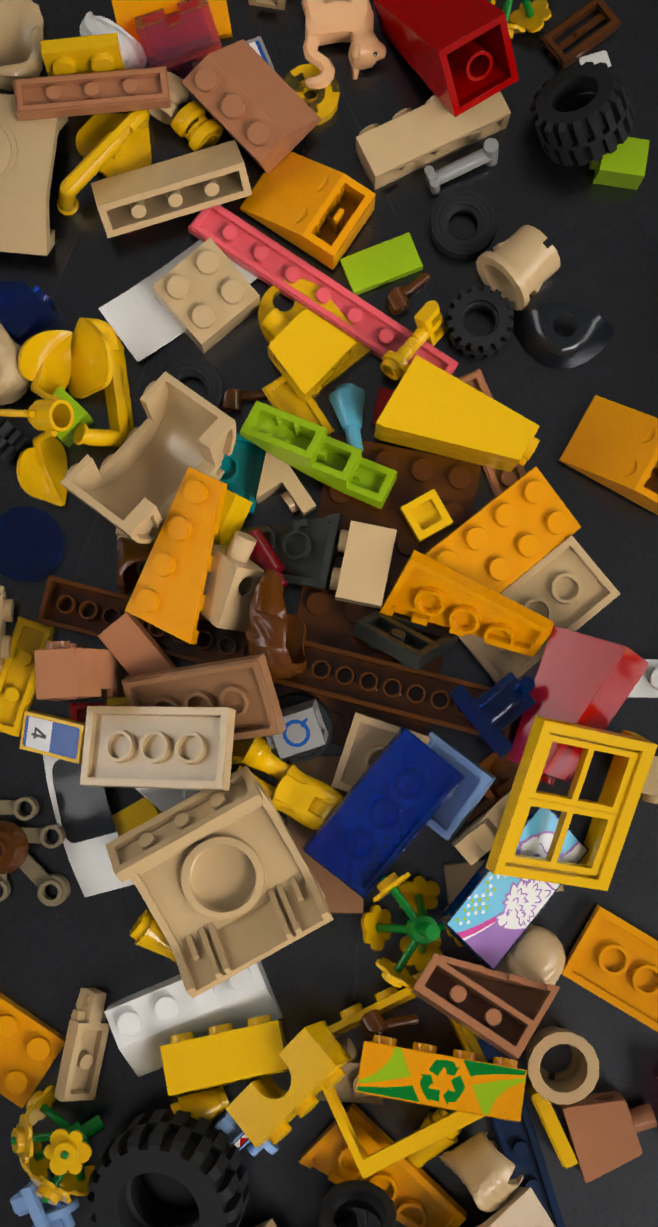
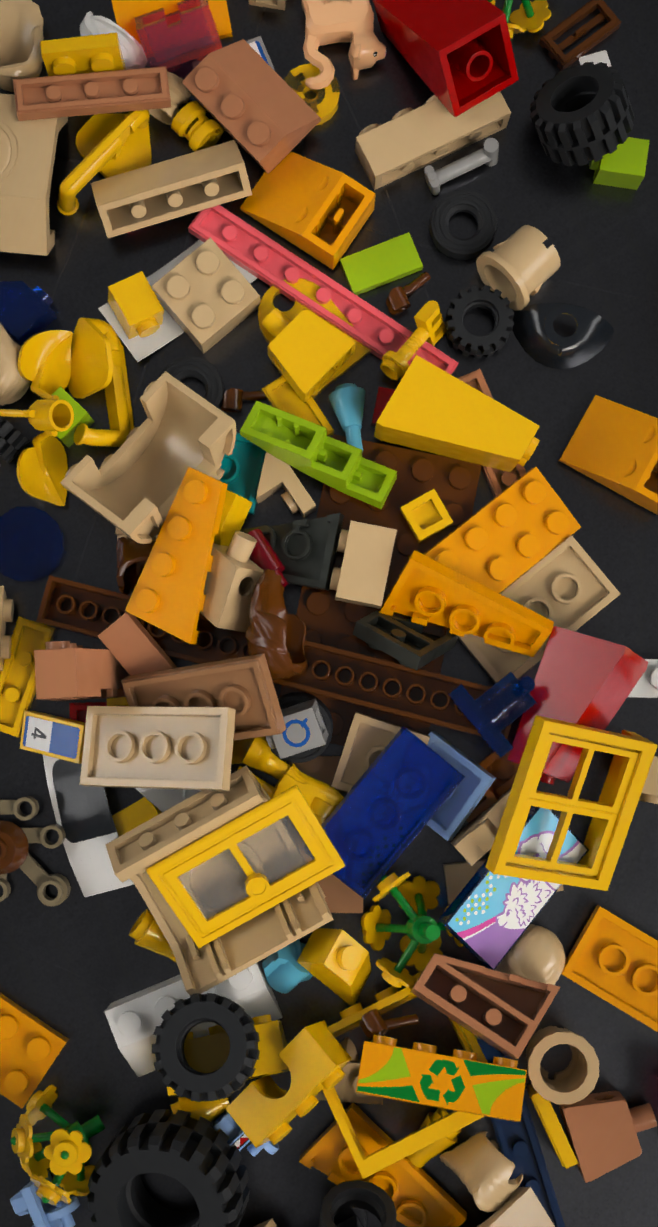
(83, 1048): tan hinge -> none
(136, 306): none -> yellow brick
(171, 1040): none -> black tyre
(246, 866): none -> yellow door
(283, 971): none -> medium azure piece
(337, 962): none -> yellow slope

